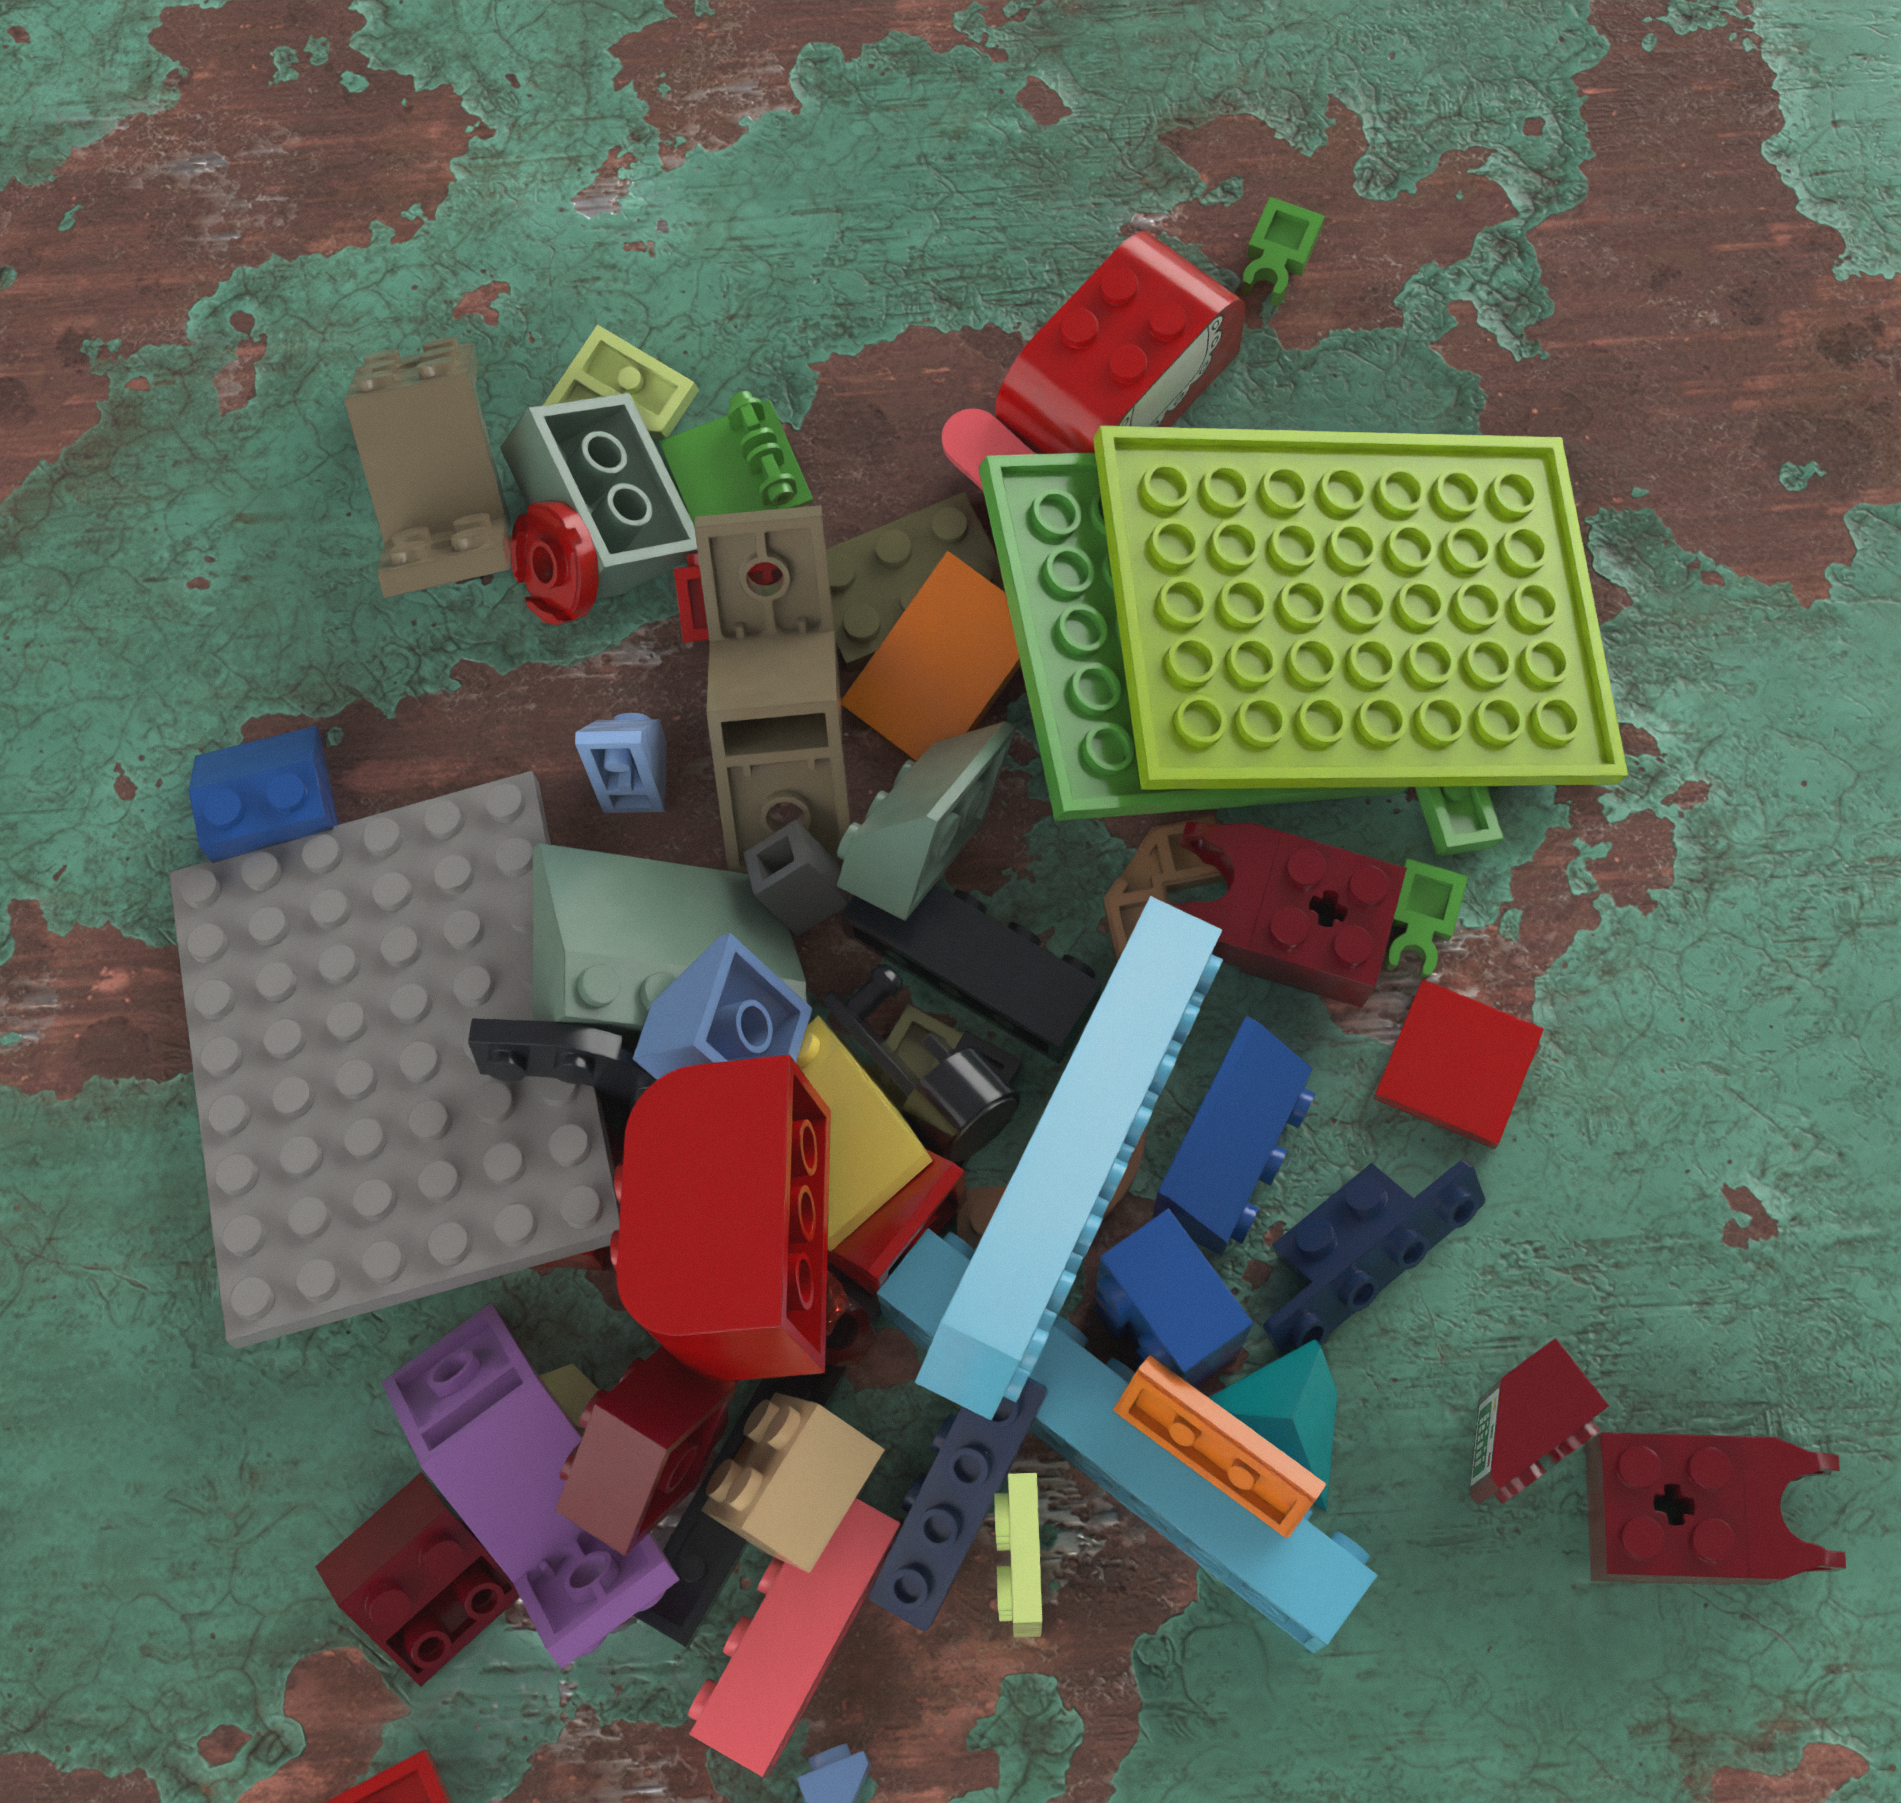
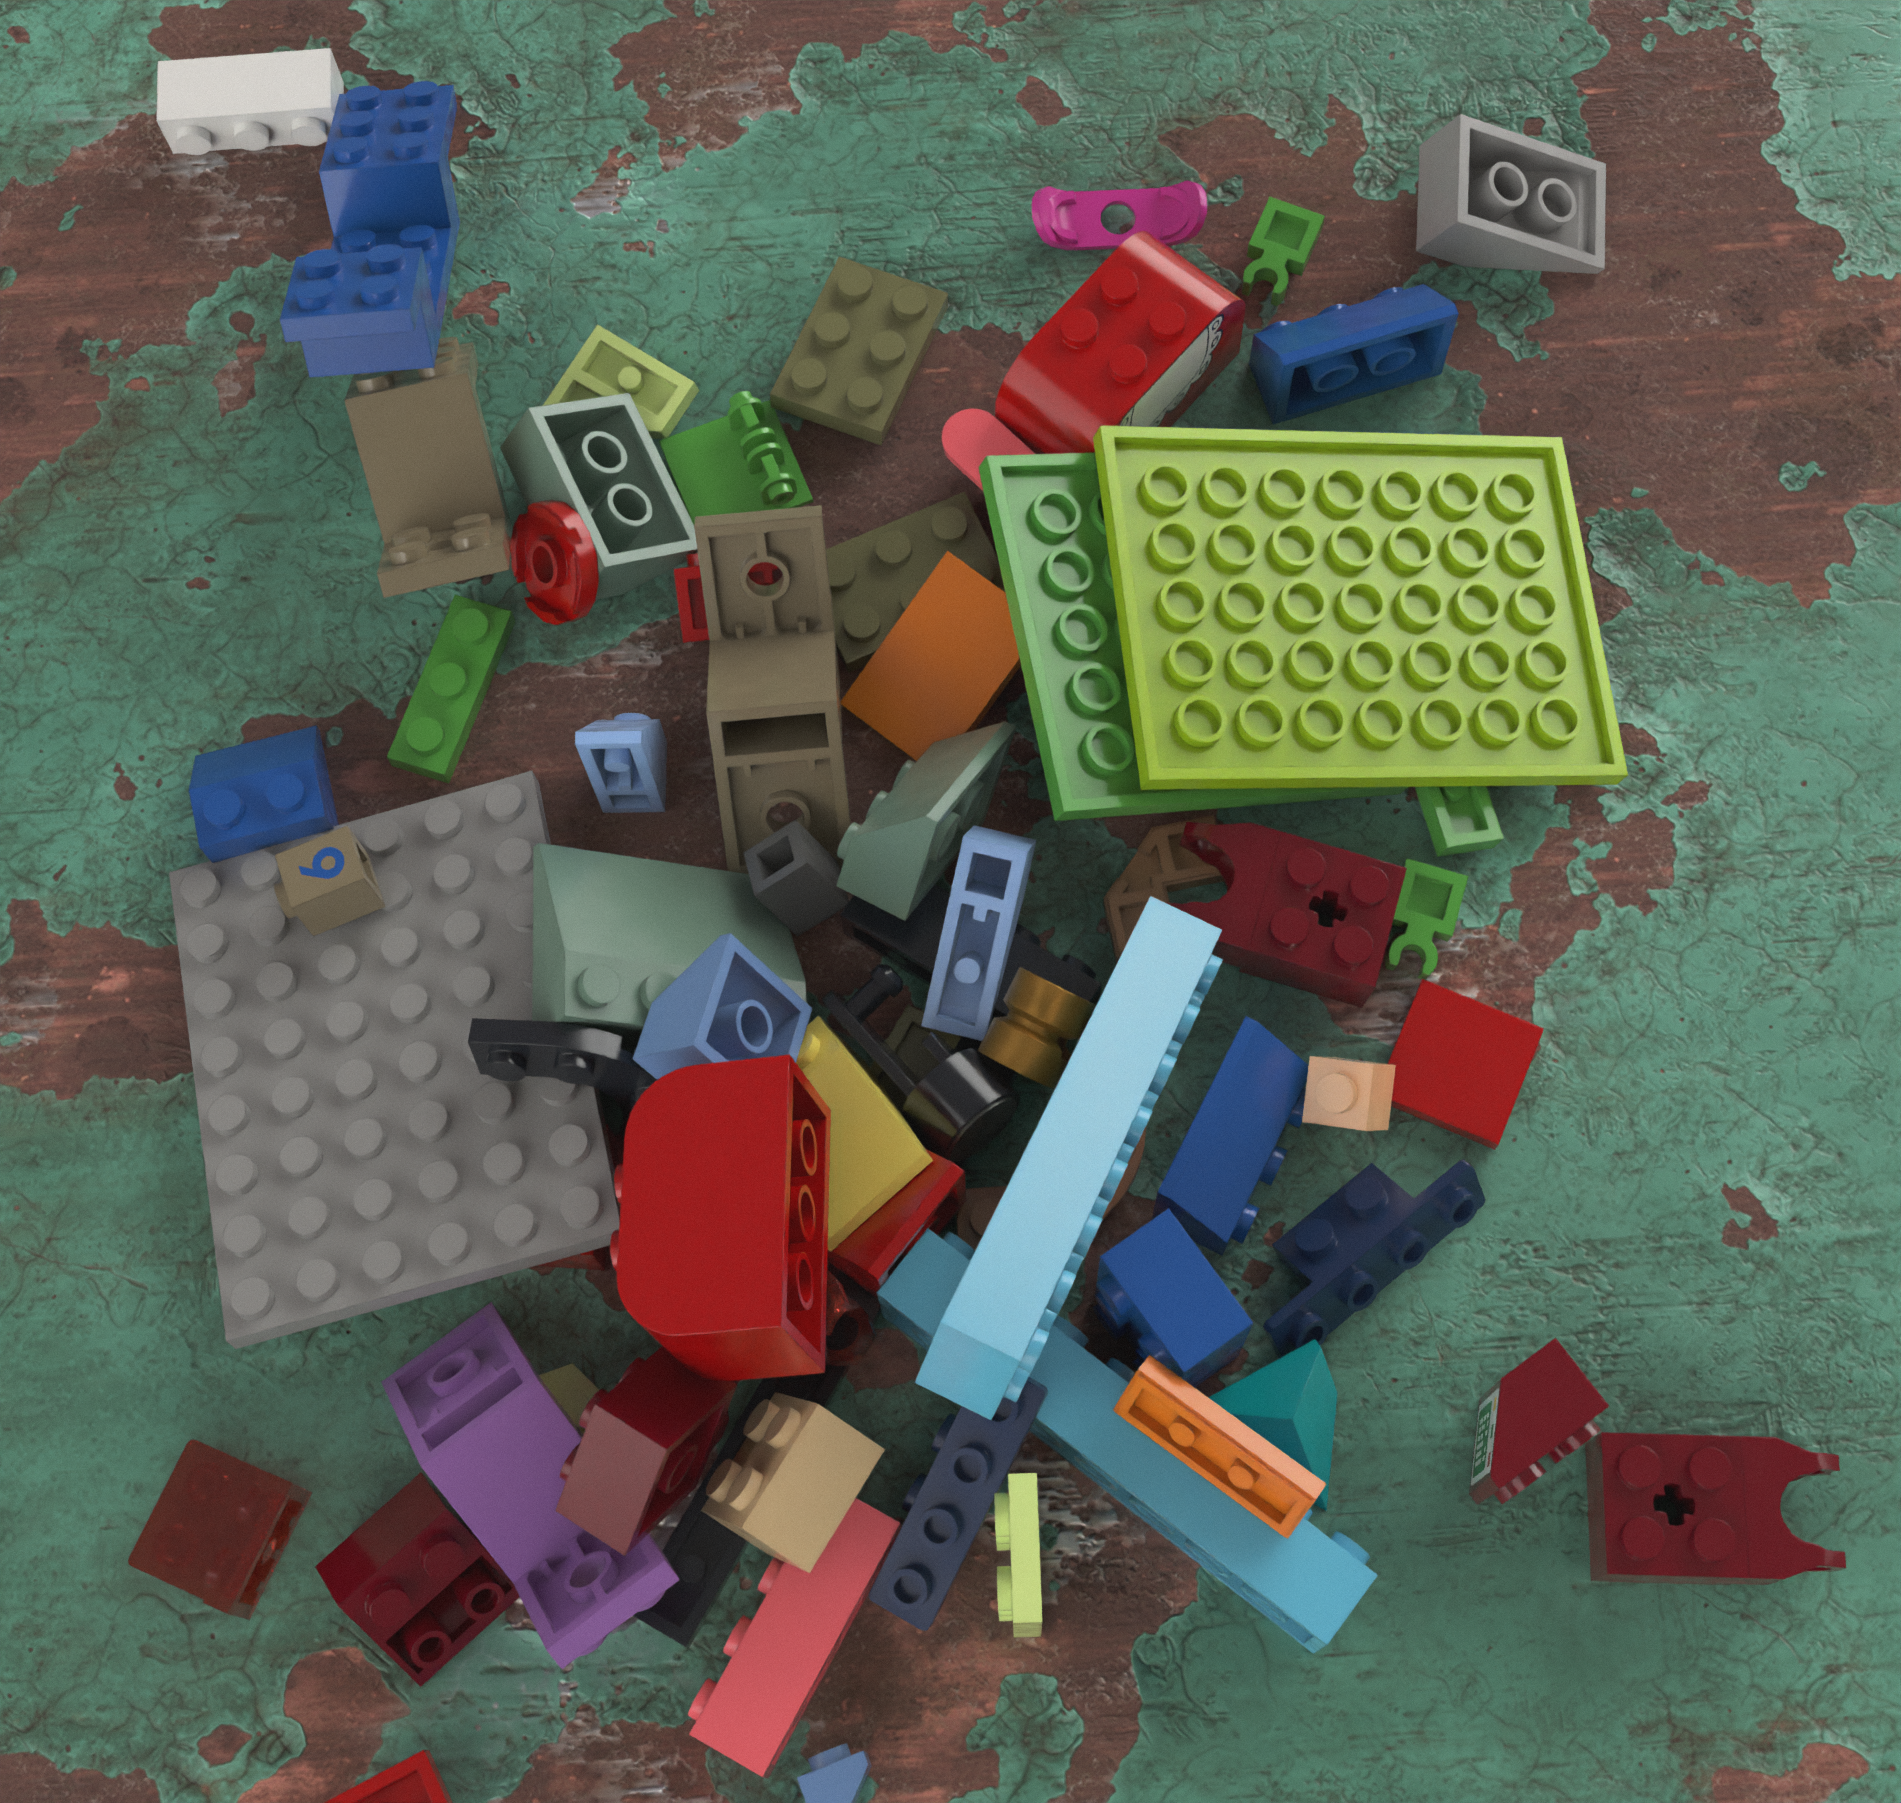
(219, 1529): none -> clear red bracket
(248, 100): none -> white brick
(327, 881): none -> dark tan brick
(395, 230): none -> blue bracket
(451, 689): none -> bright green plate
(859, 350): none -> olive plate
(978, 931): none -> light blue slope
(1036, 1028): none -> pearl gold wheel
(1074, 217): none -> dark pink piece
(1348, 1093): none -> light nougat brick
(1352, 351): none -> blue slope
(1509, 201): none -> light grey slope

